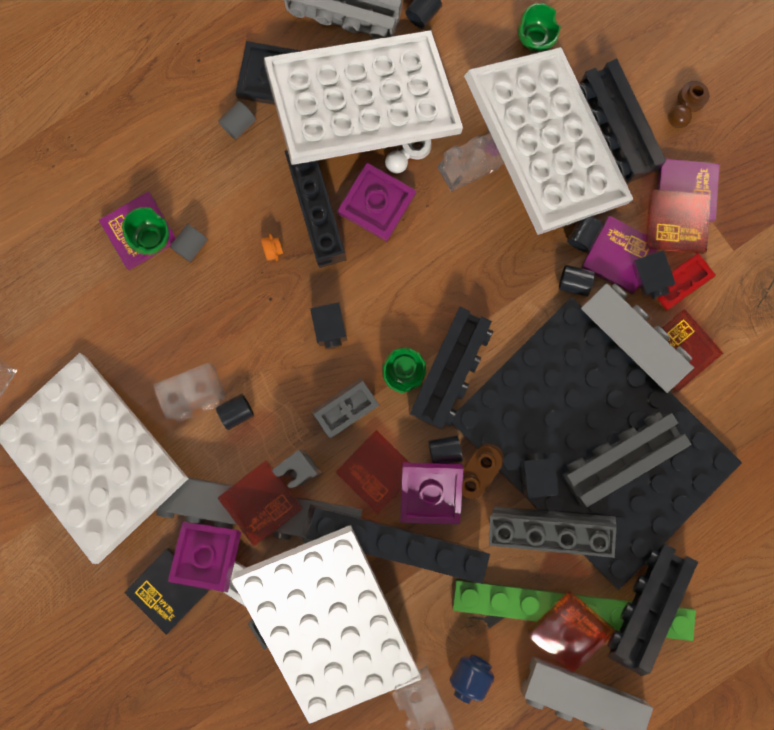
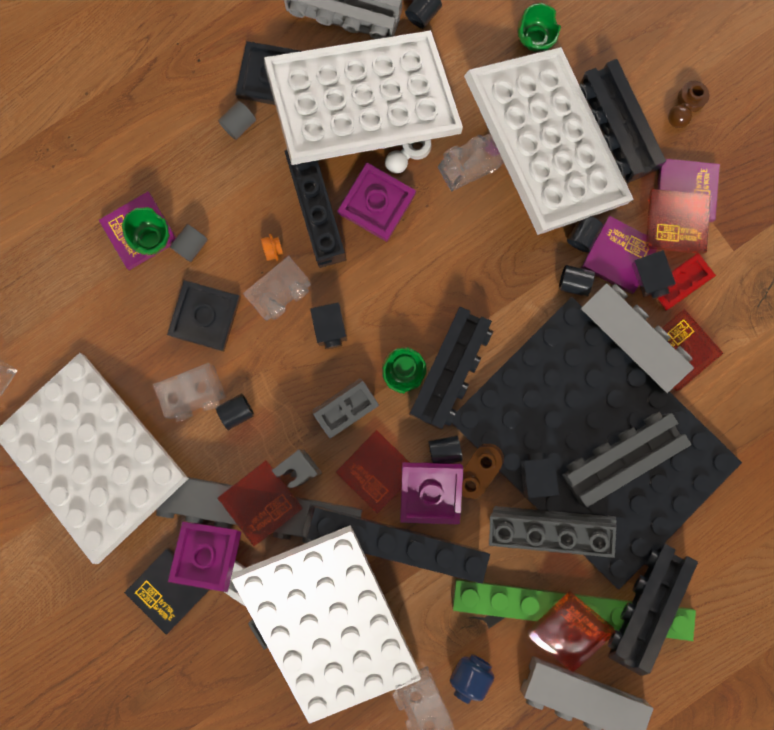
(204, 315): none -> black tile
(278, 289): none -> clear brick

